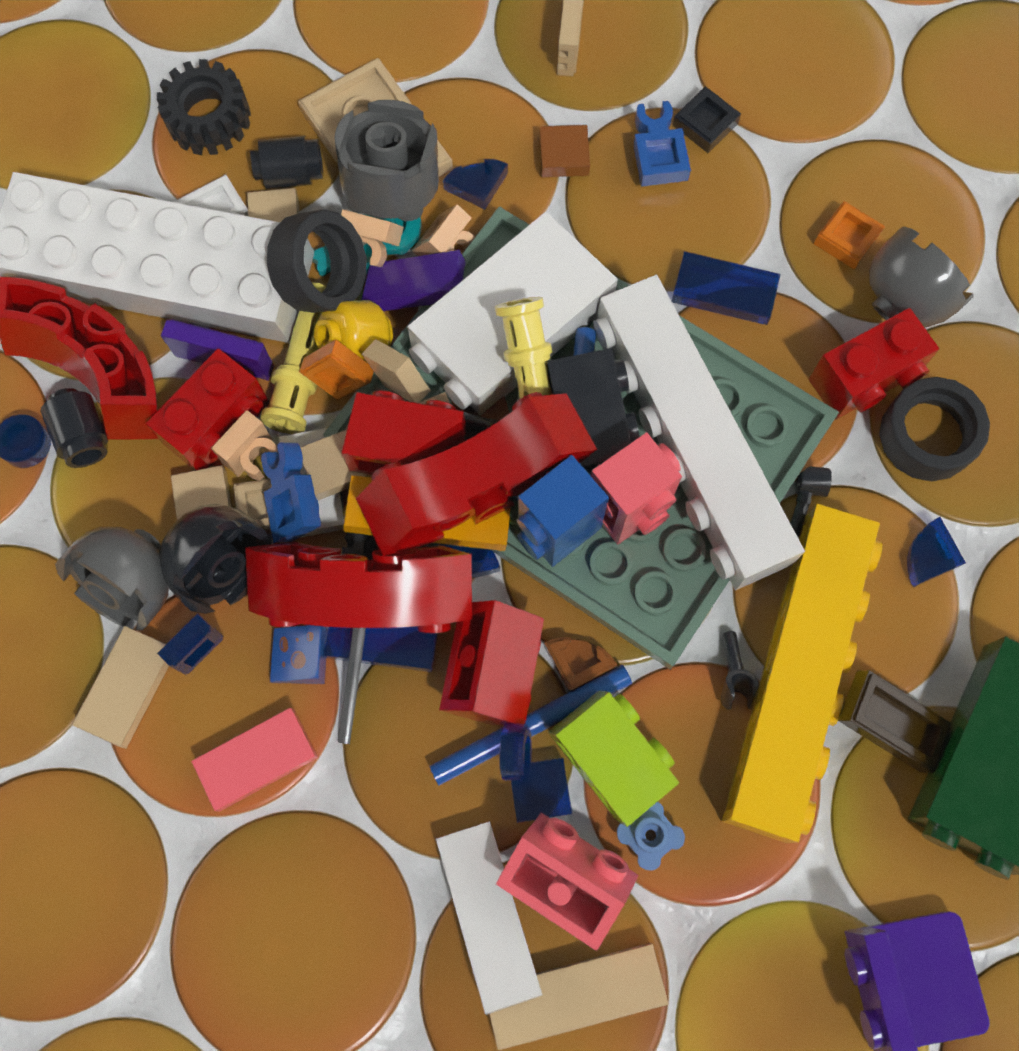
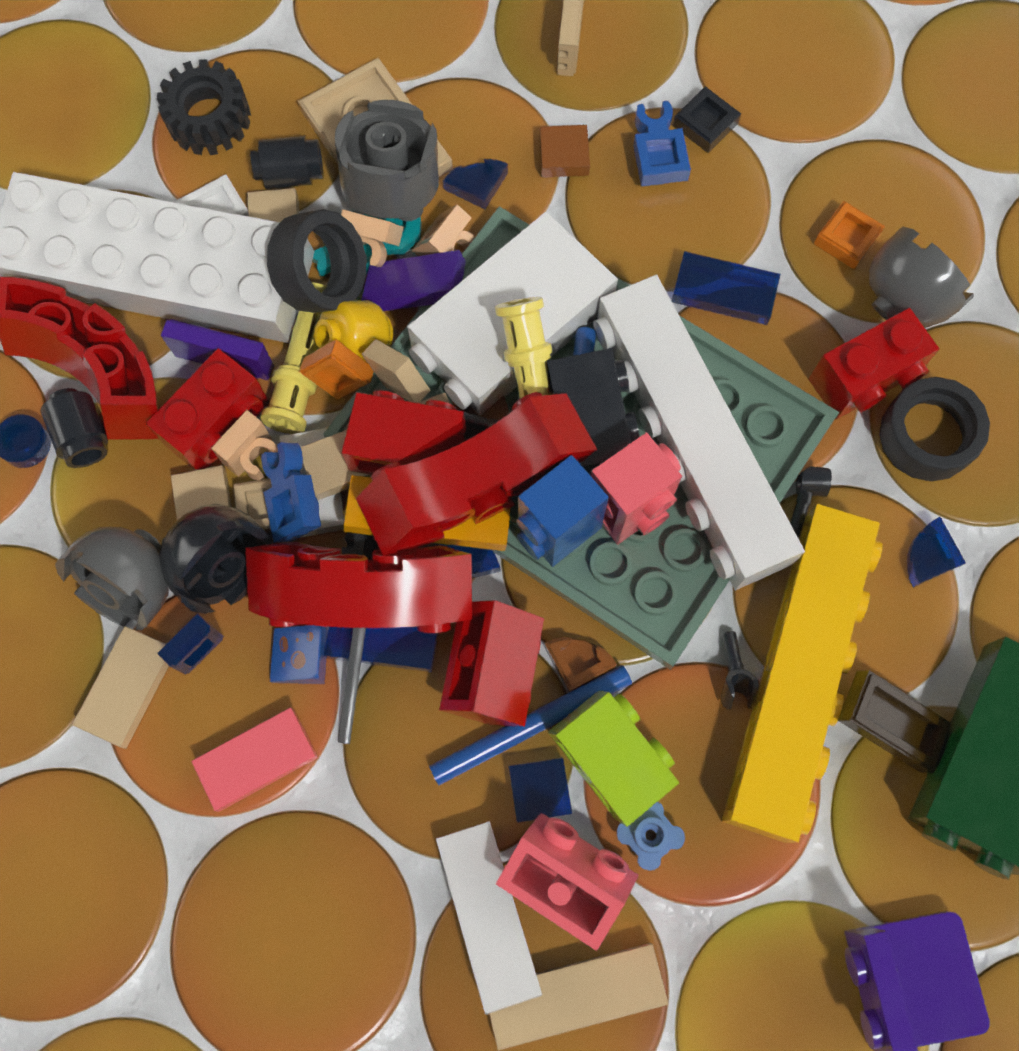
(515, 752): clear blue tile -> none

